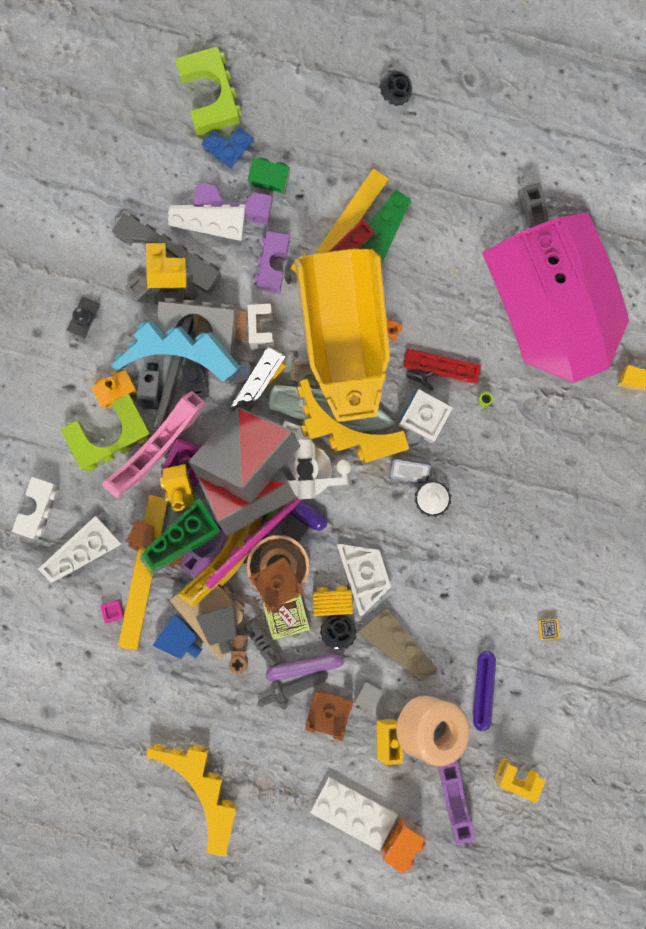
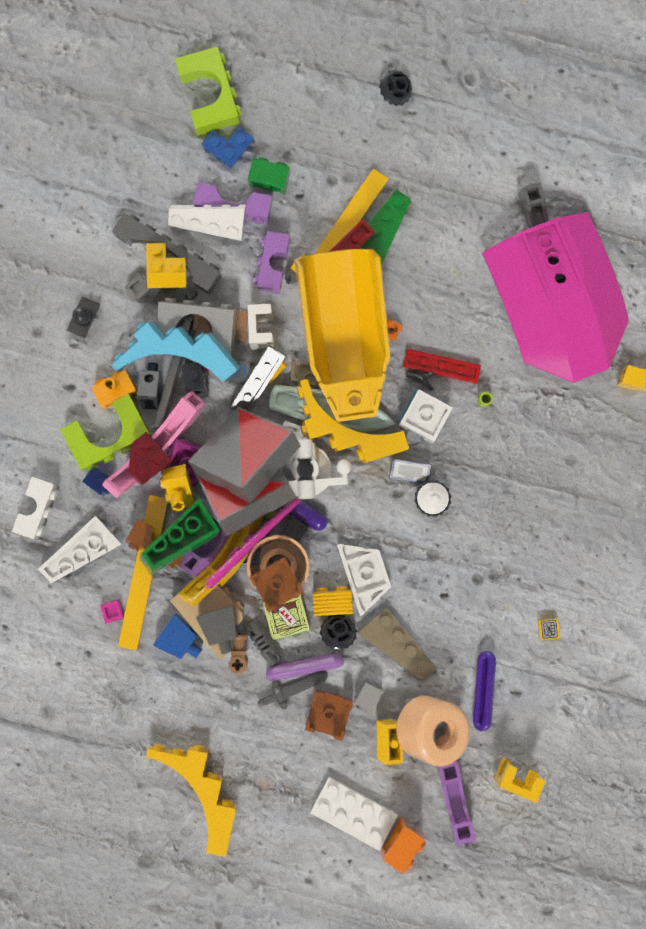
(95, 481): none -> clear blue brick
(146, 459): none -> dark red plate

